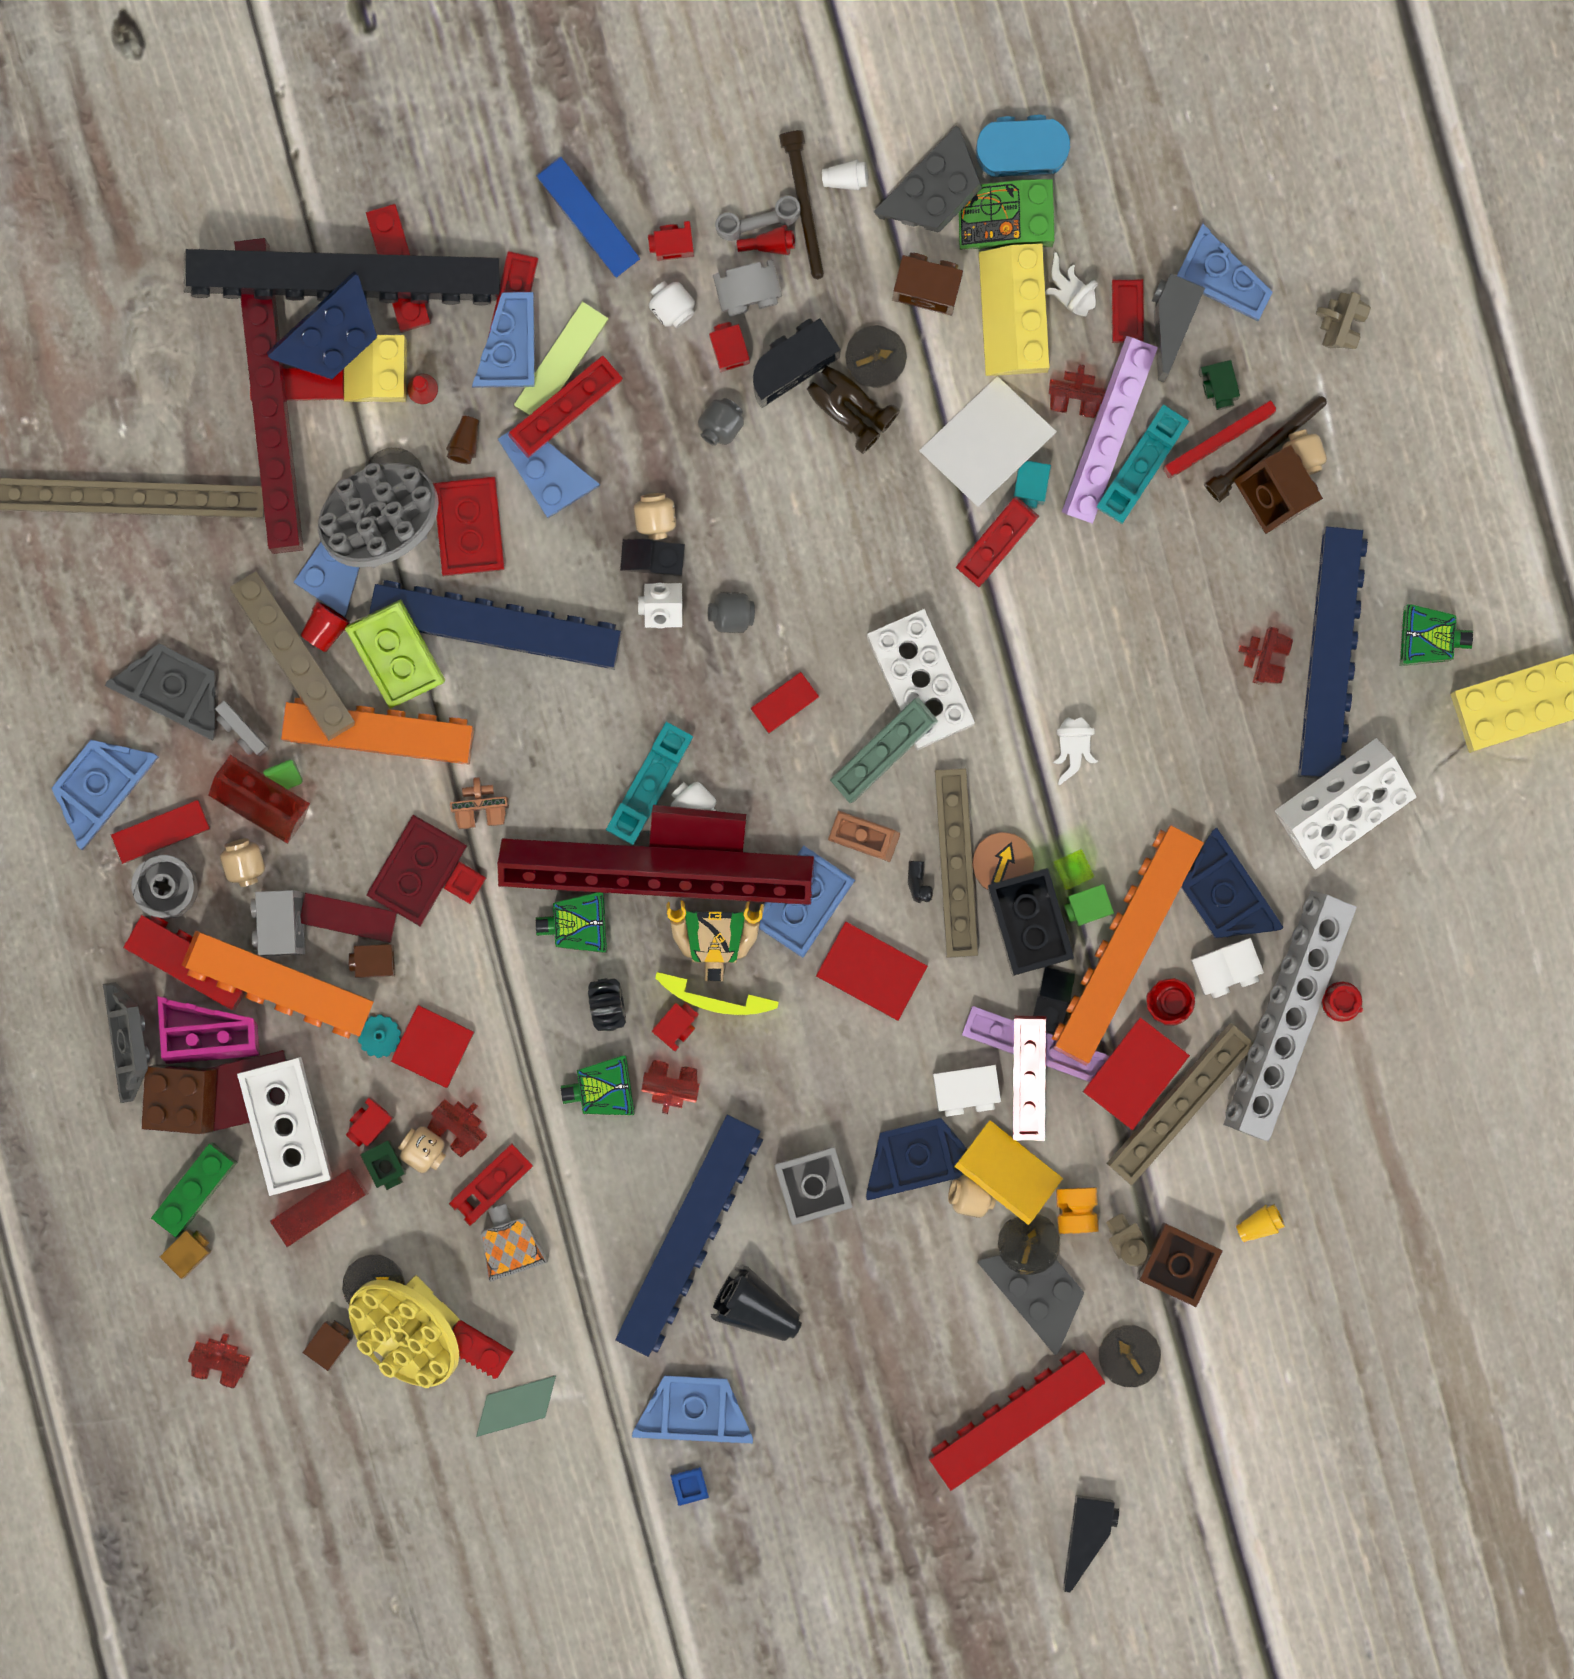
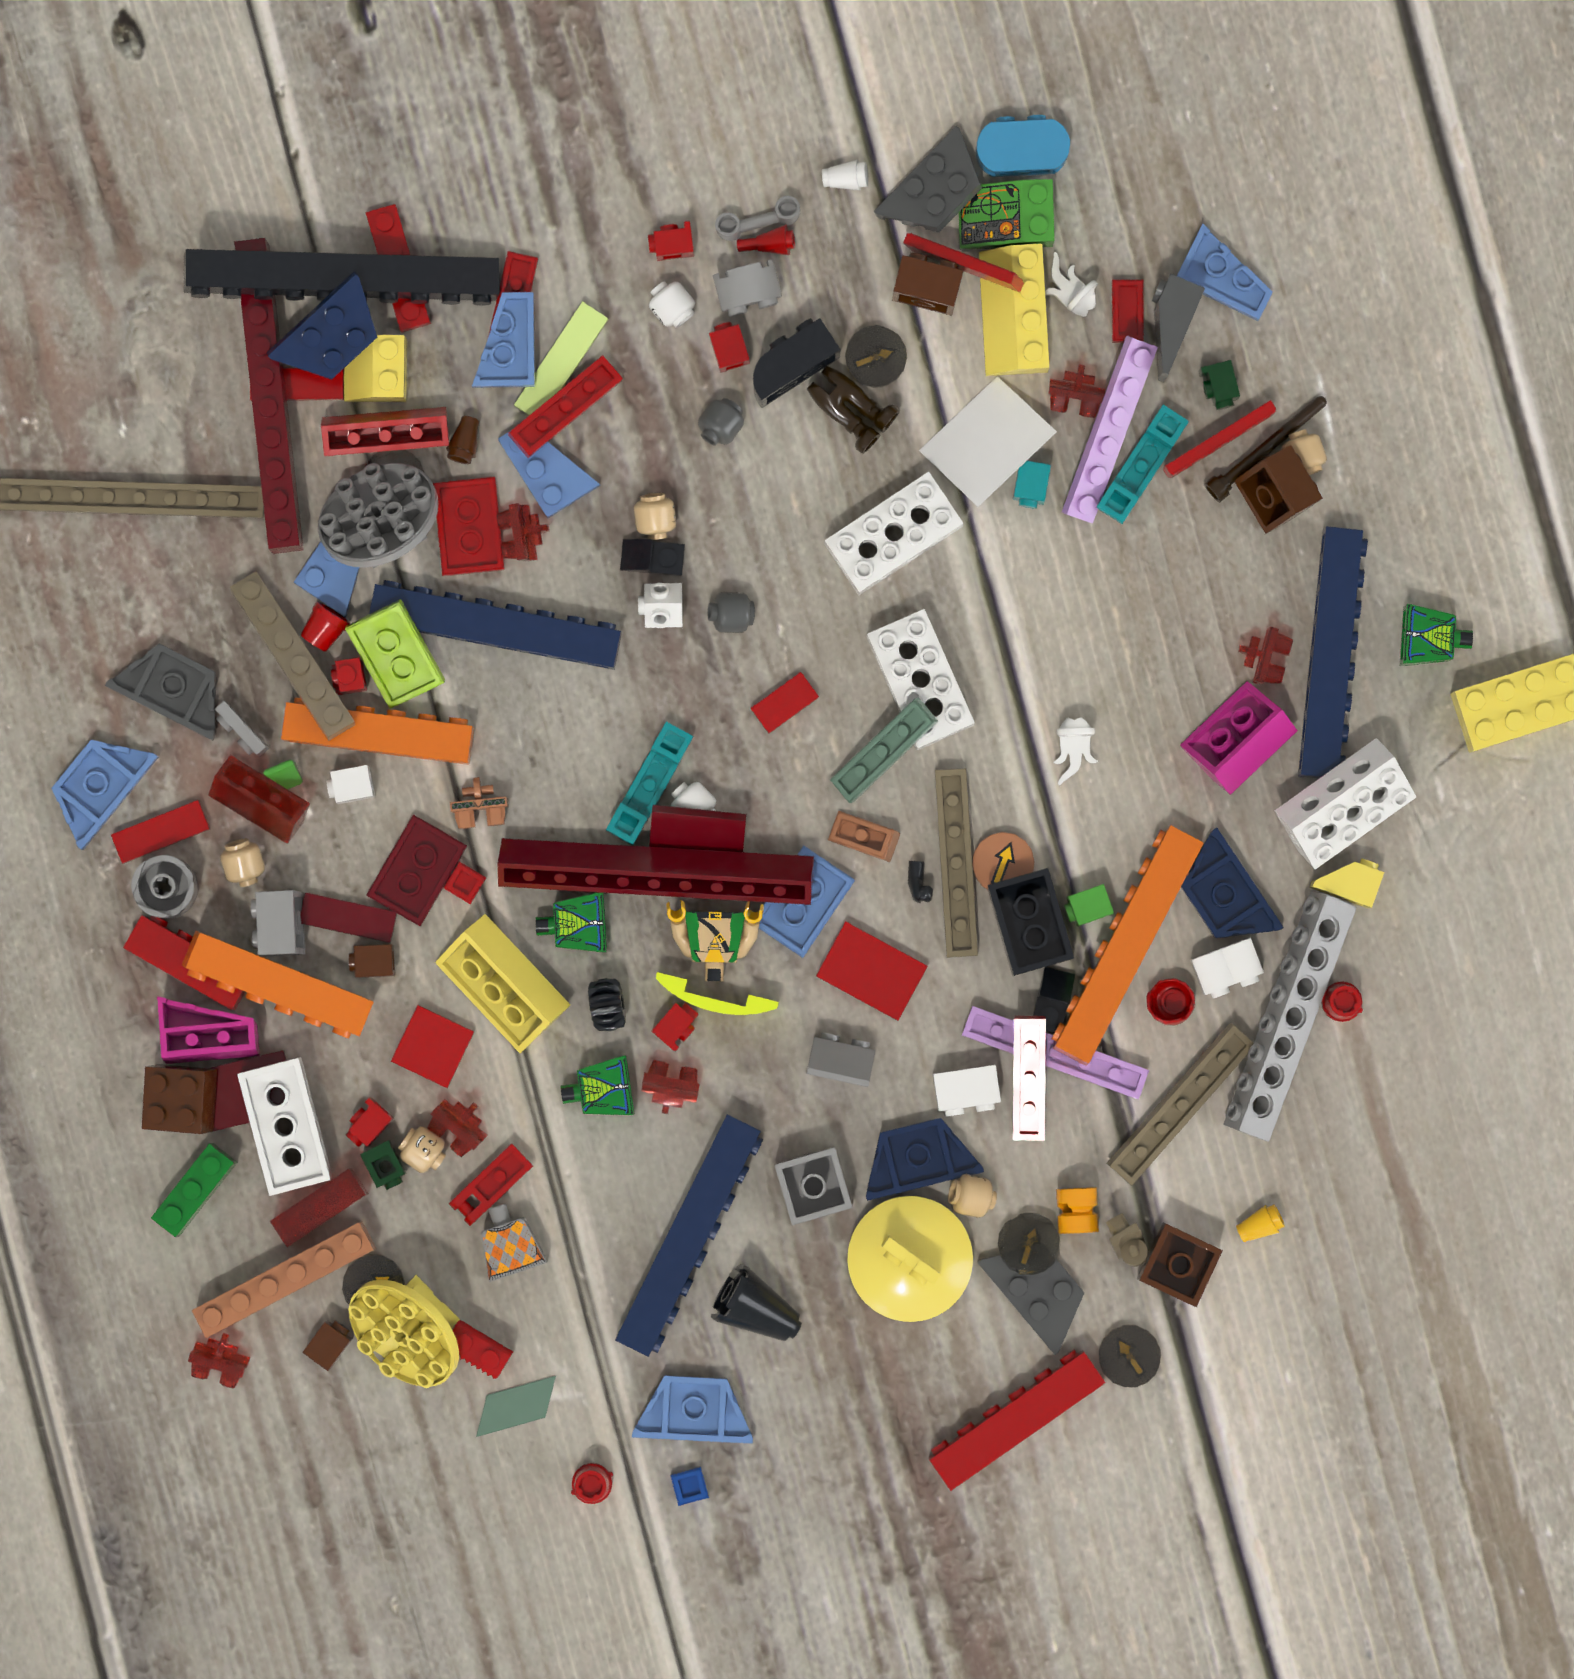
(127, 1041): dark grey wing -> none
(186, 1252): pearl gold brick -> none
(283, 1279): none -> nougat brick
(348, 676): none -> red brick
(351, 784): none -> white brick
(379, 1036): teal piece -> none
(385, 431): none -> red brick
(422, 388): red cone -> none
(502, 983): none -> light yellow slope
(525, 530): none -> clear red hips
(588, 217): blue slope -> none
(592, 1483): none -> red piece
(793, 145): dark brown piece -> none
(840, 1060): none -> light grey slope
(893, 512): none -> white brick
(910, 1258): none -> light yellow bracket
(965, 262): none -> red tile
(997, 541): red tile -> none
(1008, 1172): yellow tile -> none
(1073, 870): clear neon green brick -> none
(1088, 1533): black slope -> none
(1136, 1073): red tile -> none
(1239, 737): none -> dark pink slope
(1338, 319): dark tan hips -> none
(1352, 883): none -> light yellow slope

